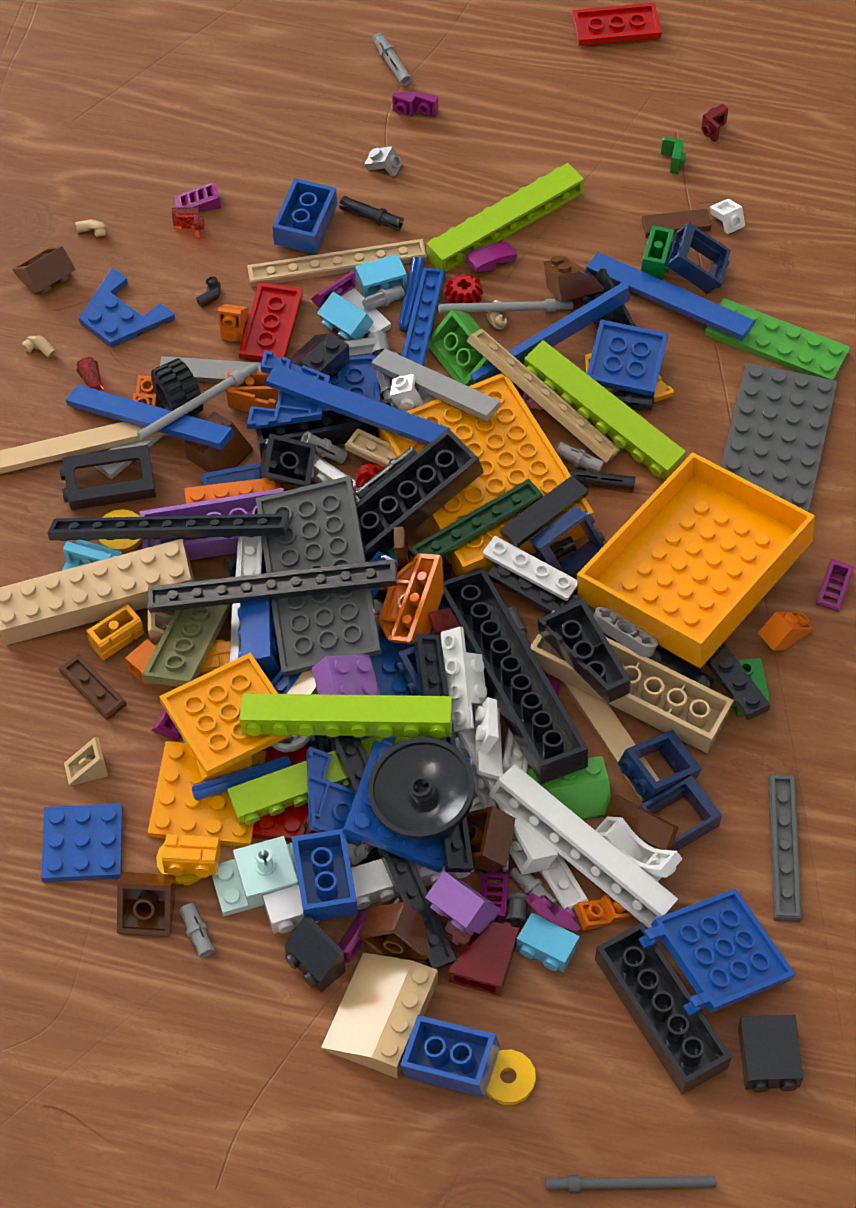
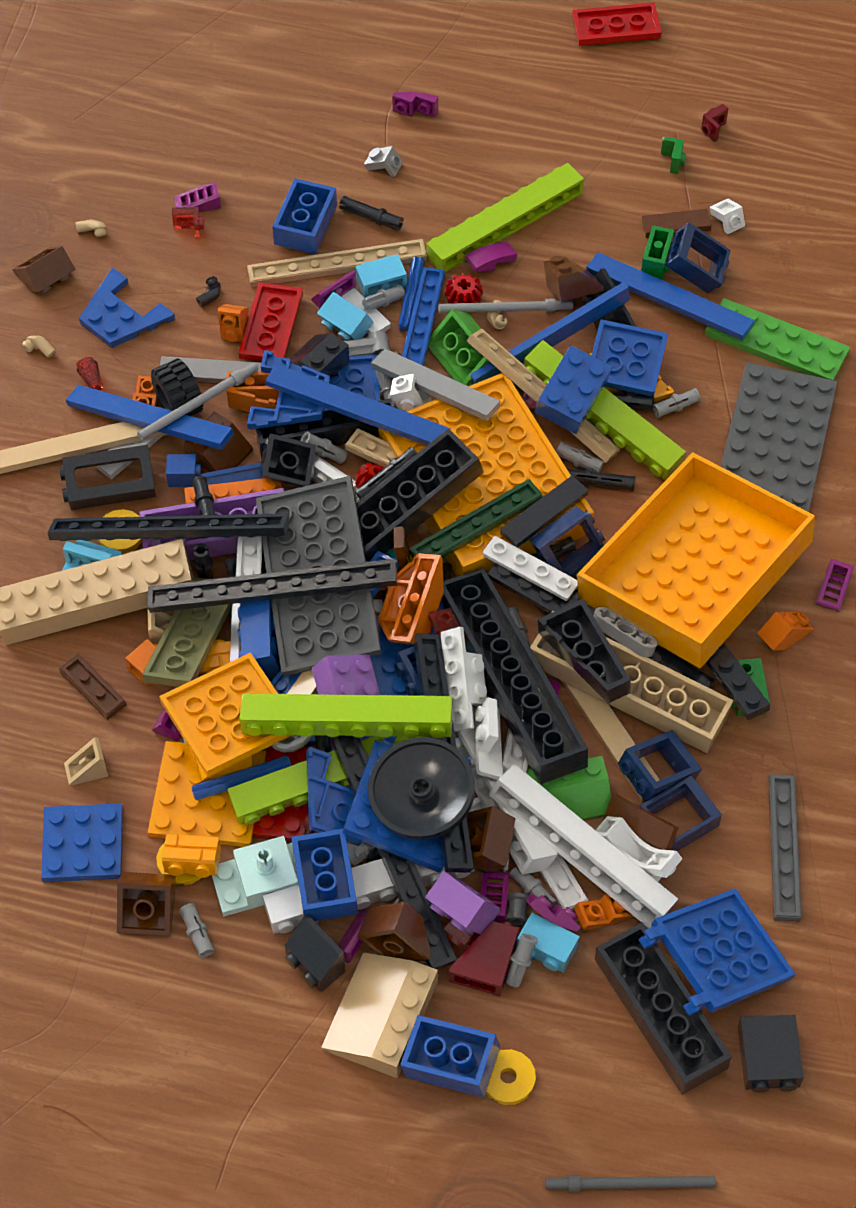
(115, 632): light orange brick -> none
(182, 470): none -> blue brick
(203, 497): none -> black pin
(203, 562): none -> black pin
(388, 53): light grey pin -> none
(521, 959): none -> light grey axle
(573, 389): none -> blue brick
(662, 408): none -> light grey pin

